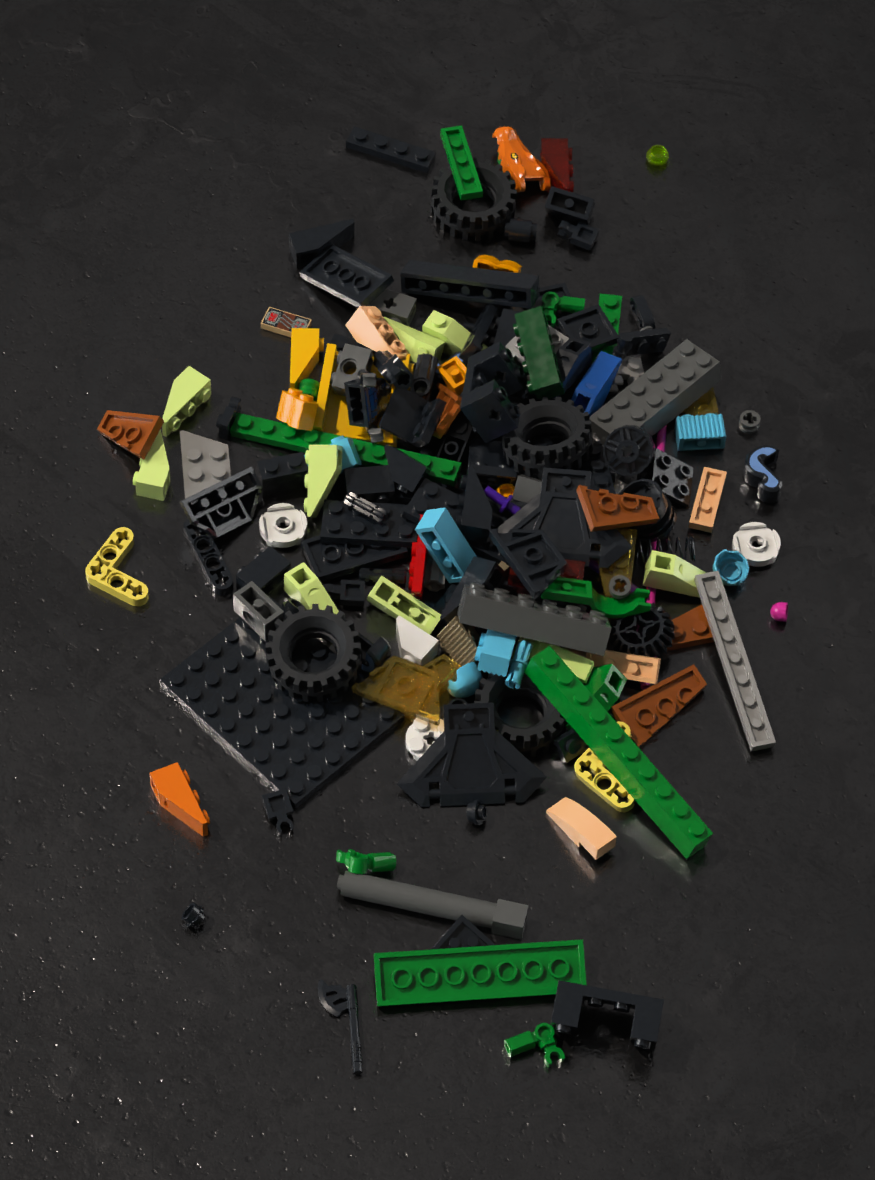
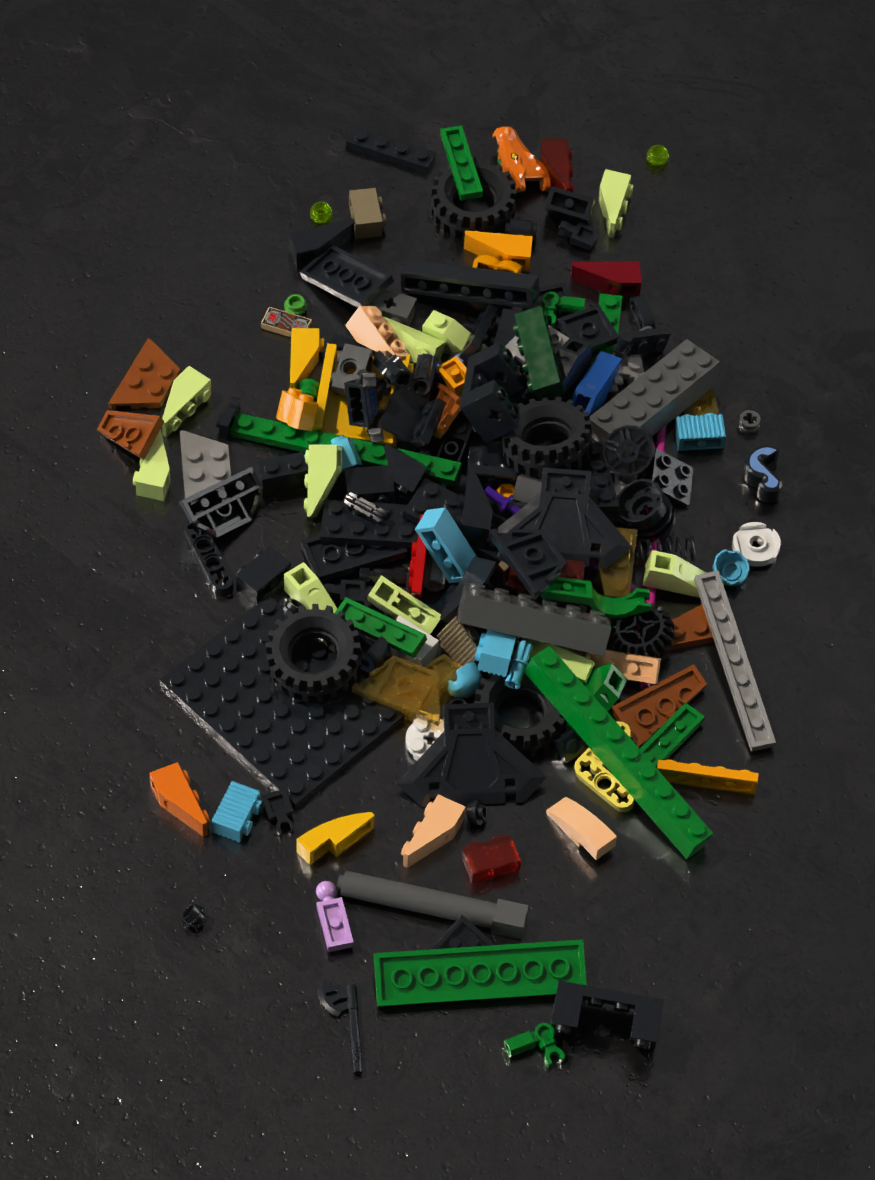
(110, 573): light yellow beam -> none
(147, 380): none -> dark orange wing
(236, 811): none -> medium azure brick
(257, 609): dark grey brick -> none
(286, 537): white plate -> none
(295, 304): none -> bright green plate
(321, 212): none -> clear neon green plate
(333, 918): none -> lavender plate
(334, 836): none -> yellow slope
(360, 863): green bar -> none
(366, 213): none -> dark tan brick
(376, 625): none -> green plate
(438, 827): none -> light nougat slope
(491, 859): none -> clear red brick
(501, 246): none -> light orange slope
(609, 277): none -> dark red slope
(612, 199): none -> yellowish green slope
(612, 585): dark grey bush -> none
(615, 511): dark orange wing -> none
(672, 734): none -> green plate
(707, 499): light nougat plate -> none
(708, 777): none -> light orange plate
(779, 611): dark pink hinge -> none

